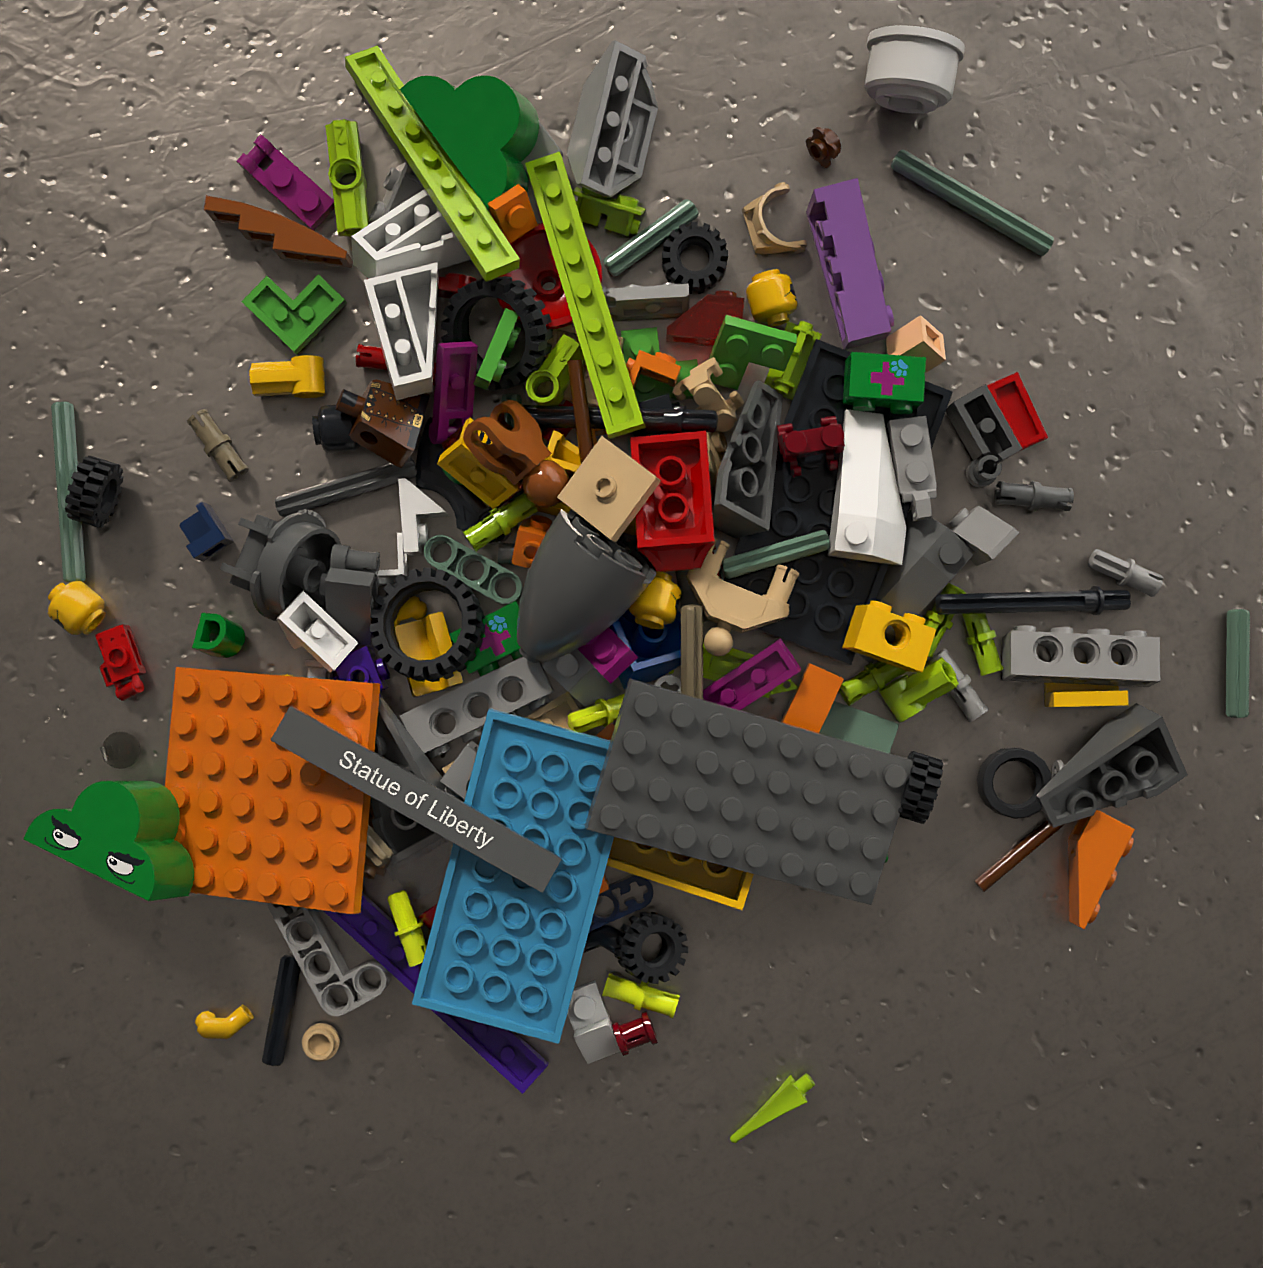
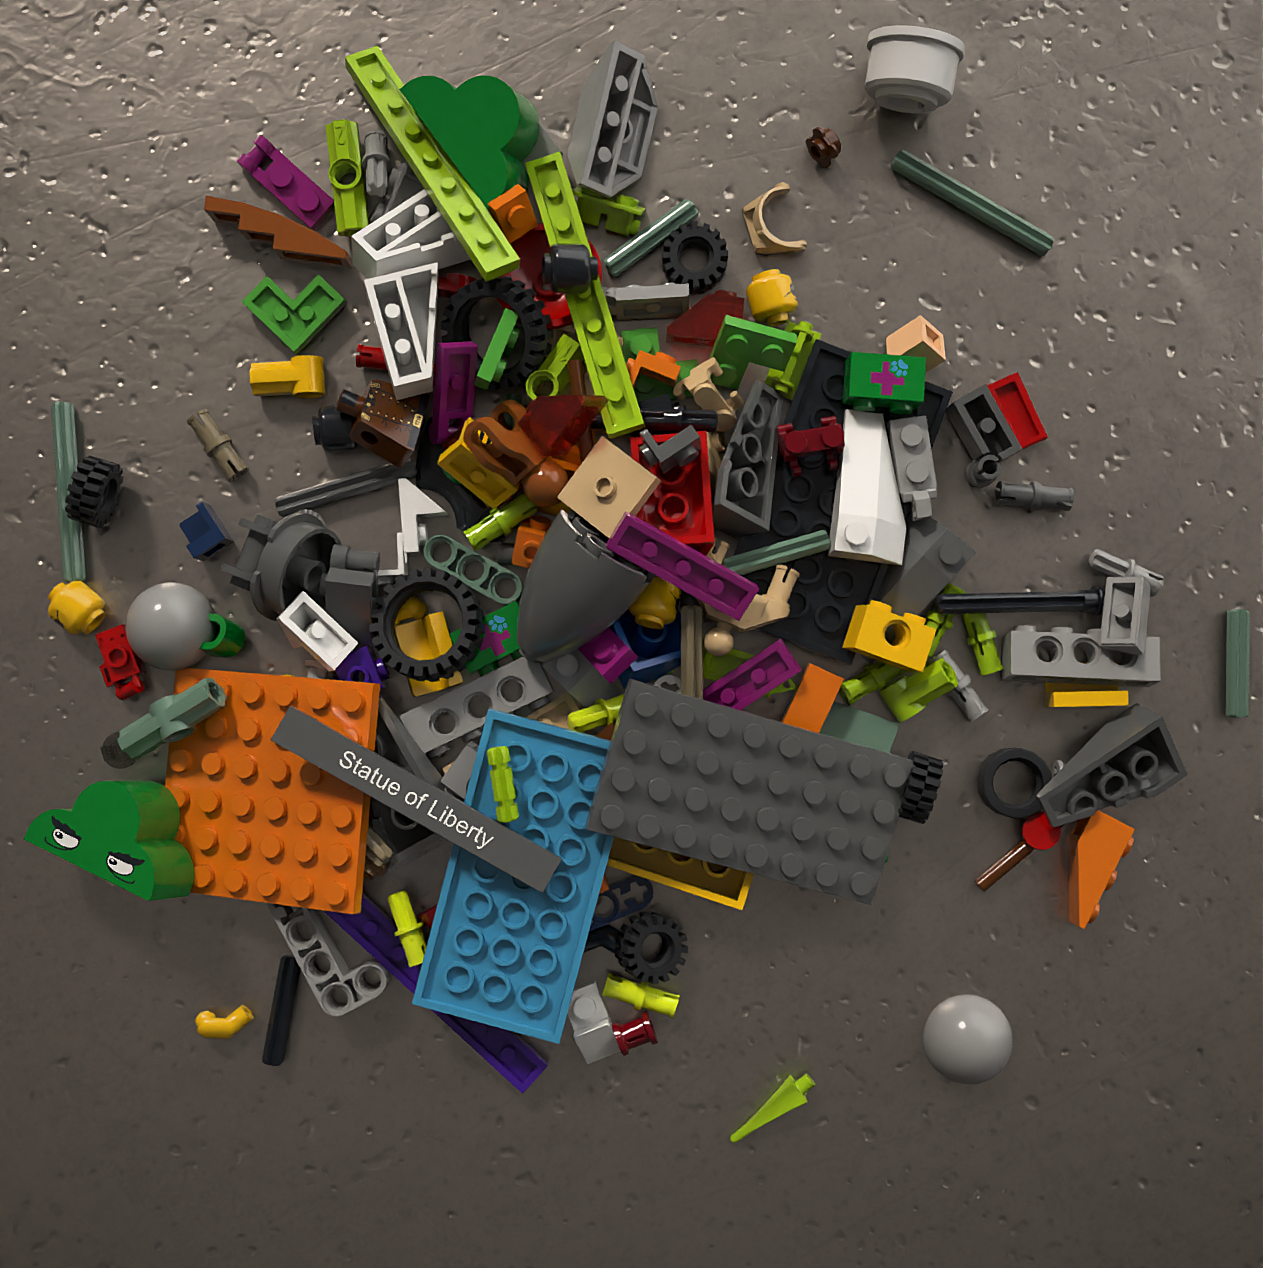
(169, 626): none -> light grey piece
(172, 718): none -> sand green piece
(321, 1042): tan plate -> none
(376, 162): none -> light grey axle
(502, 784): none -> lime axle
(559, 421): none -> clear red slope
(569, 268): none -> black head
(676, 451): none -> dark grey bracket
(682, 566): none -> magenta plate
(849, 263): medium lavender wedge -> none
(968, 1039): none -> light grey piece
(982, 533): light grey slope -> none
(1038, 832): none -> red tile
(1125, 614): none -> light grey slope

